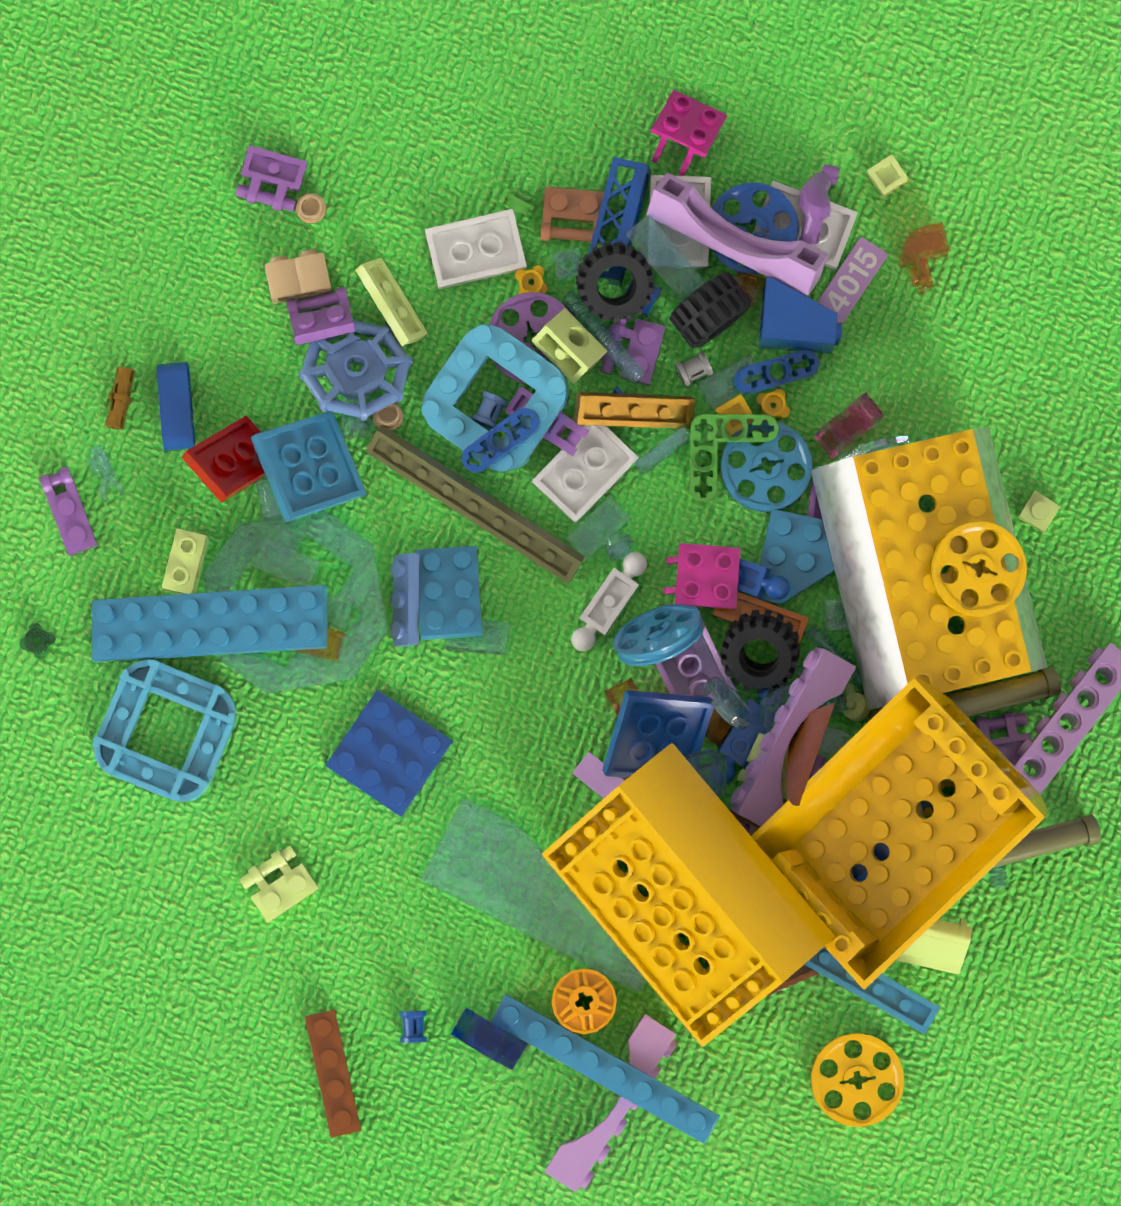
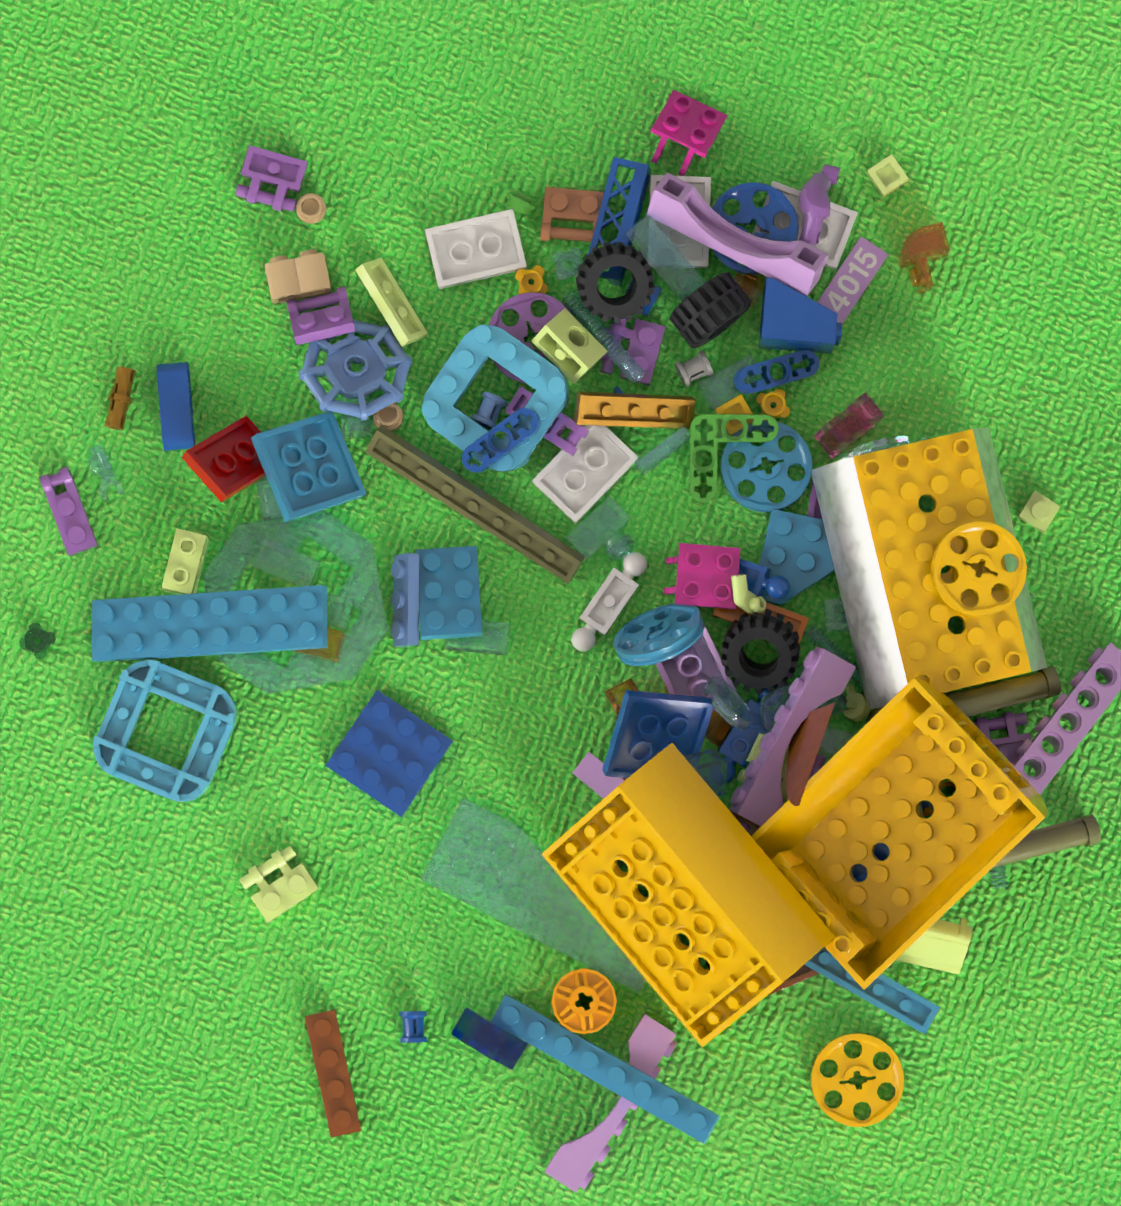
(744, 598): none -> yellowish green arm

